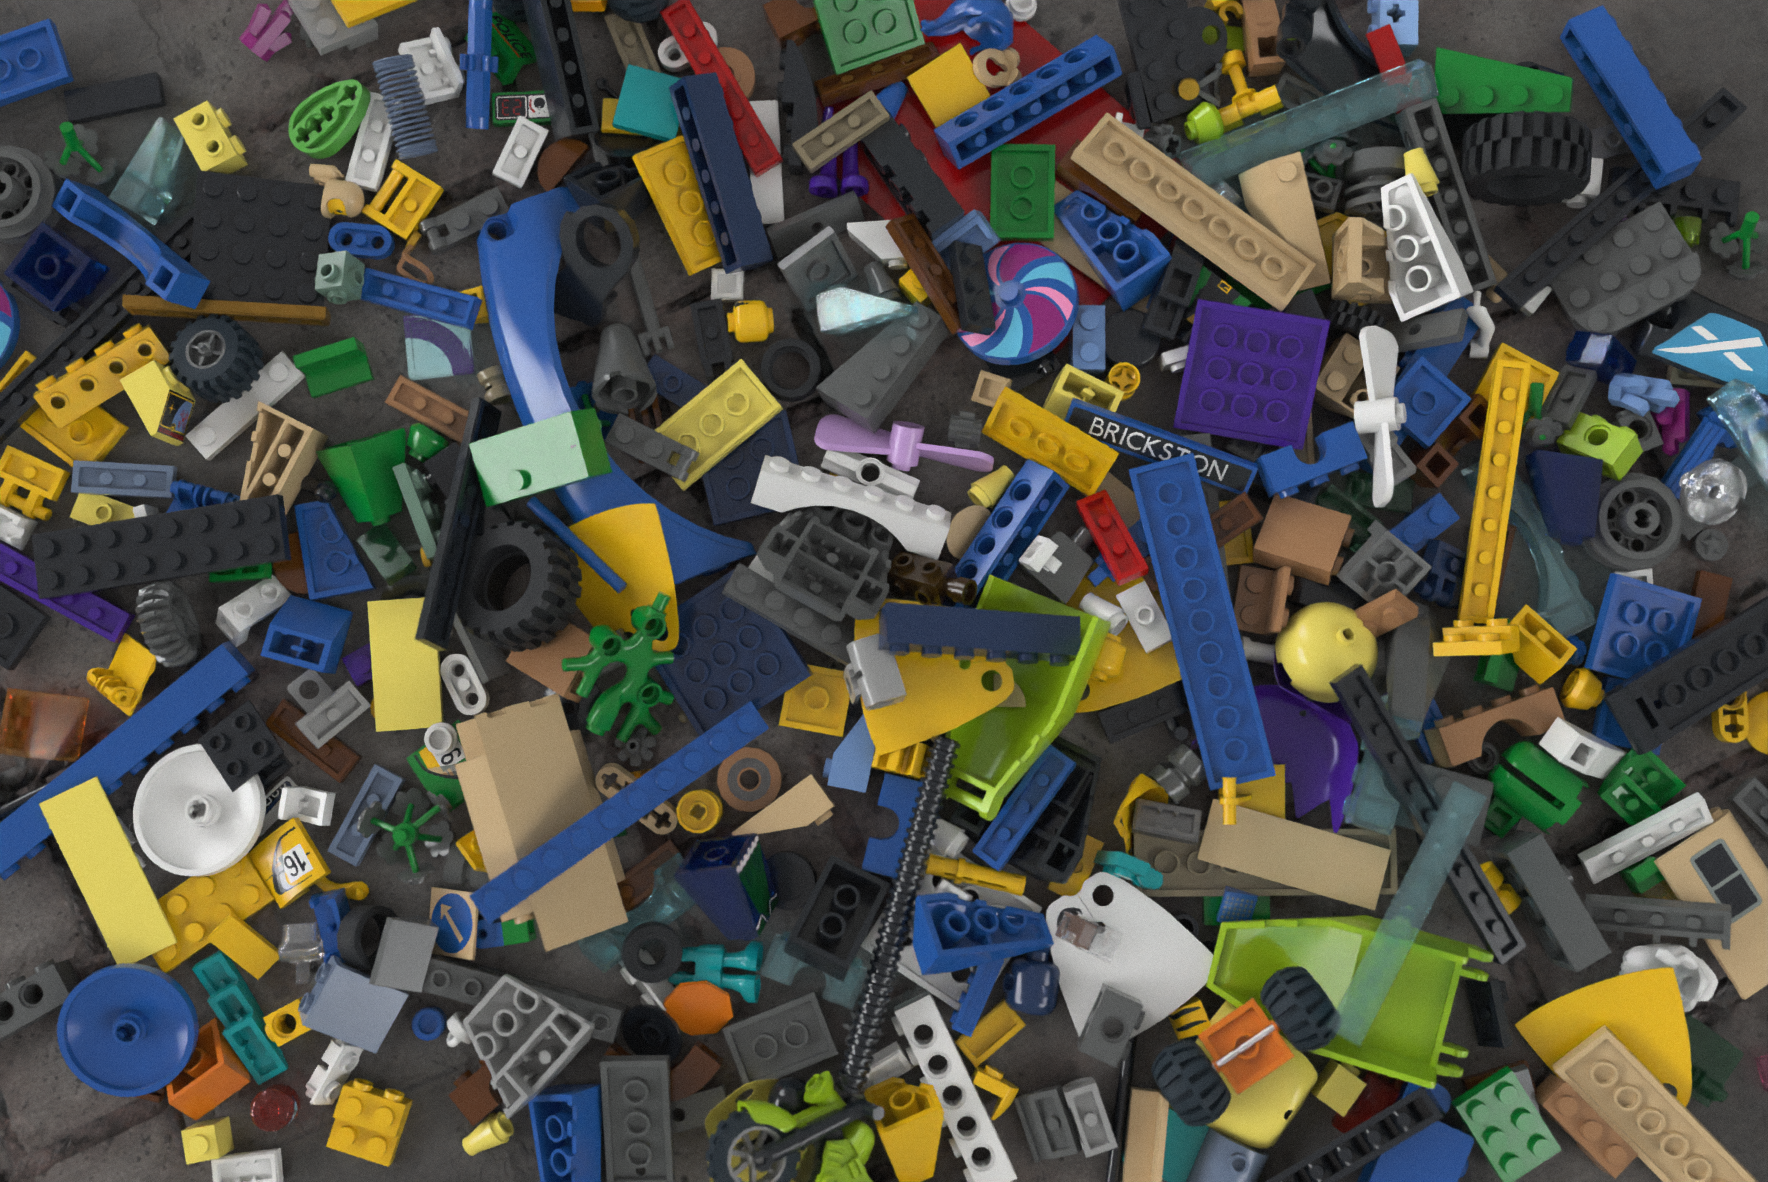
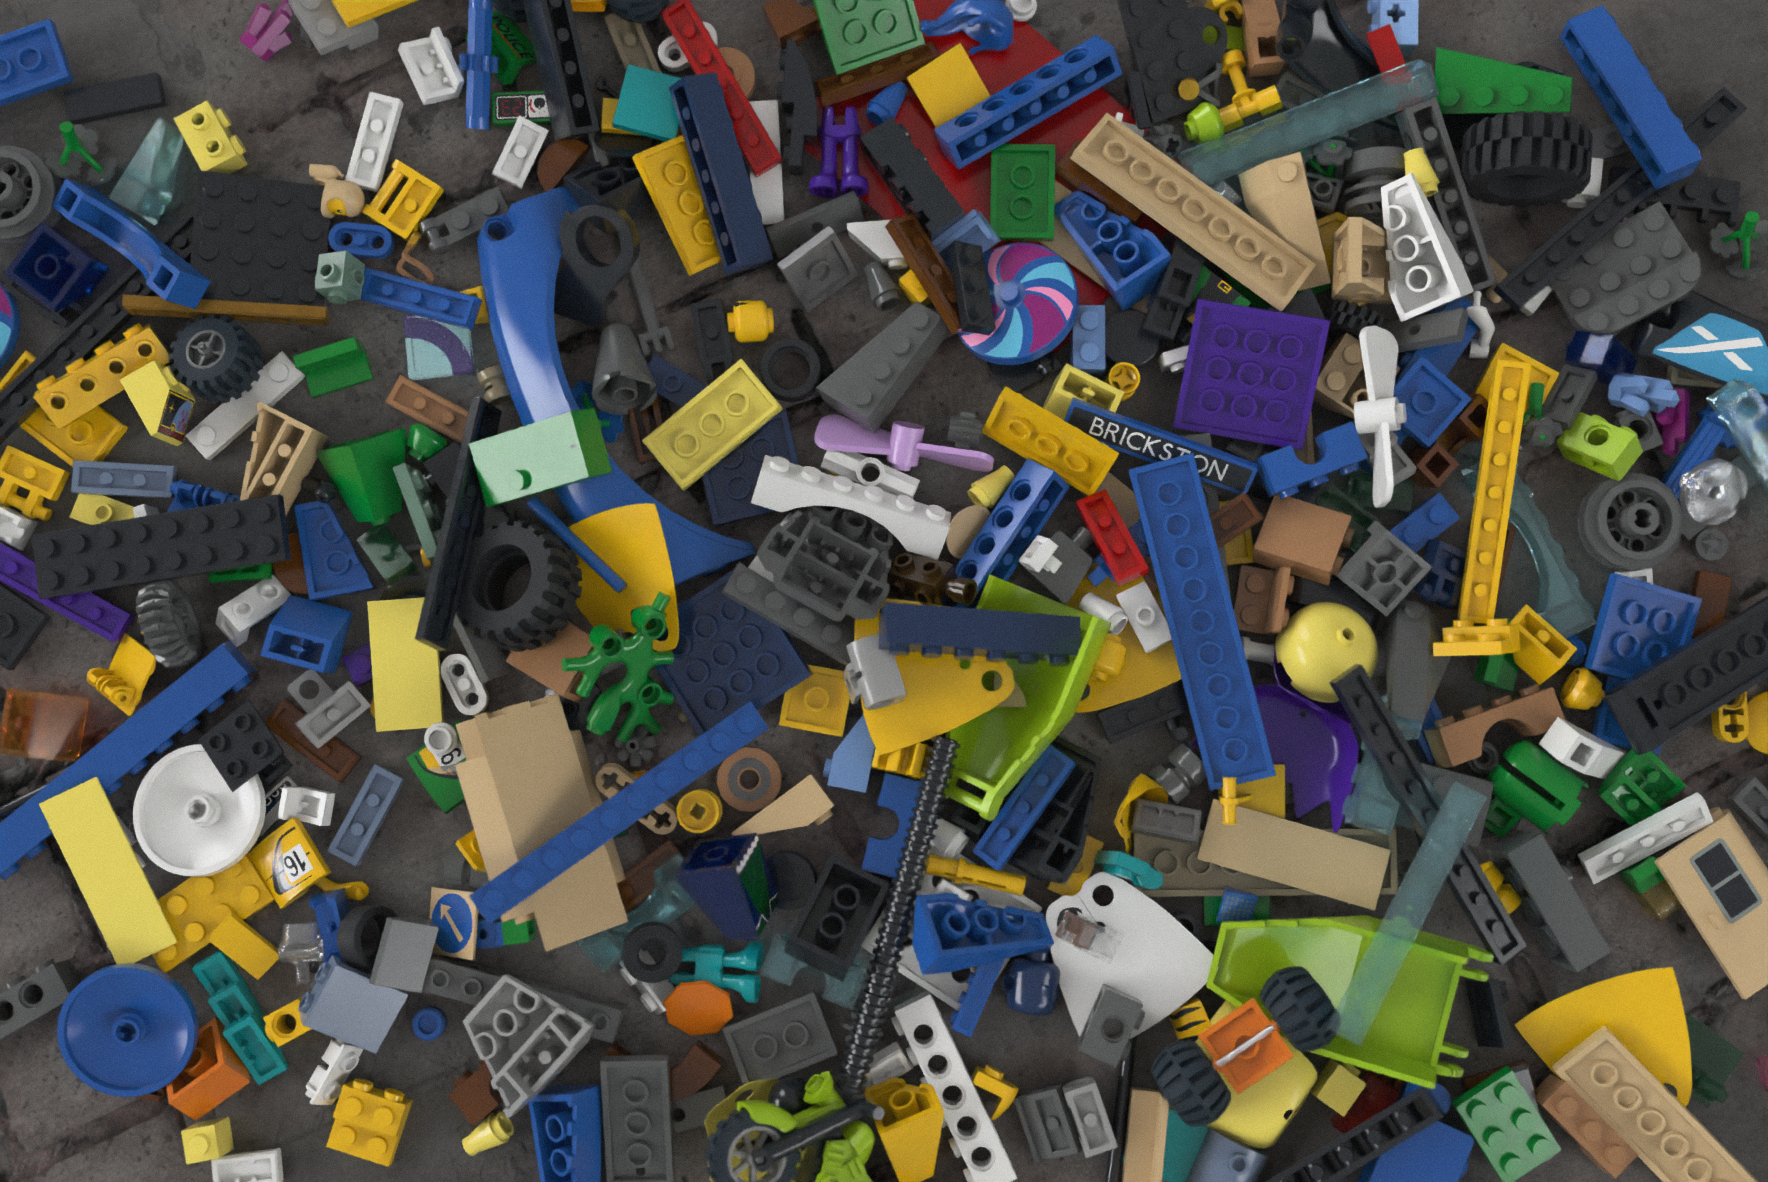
(274, 1107): clear red head -> none
(316, 109): bright green piece -> none
(396, 64): sand blue piece -> none
(401, 844): dark grey plant -> none
(457, 1030): white tile -> none
(650, 447): dark grey plate -> none
(651, 1032): black dish -> none
(727, 286): white tile -> none
(841, 131): dark tan plate -> none
(850, 310): clear light blue slope -> none
(989, 388): tan tile -> none
(990, 1033): yellow tile -> none
(1008, 61): tan piece -> none
(1387, 612): medium nougat plate -> none
(1566, 493): clear blue slope -> none
(1661, 917): dark grey hinge -> none
(1689, 228): clear neon green hose -> none
(1693, 975): white hair -> none

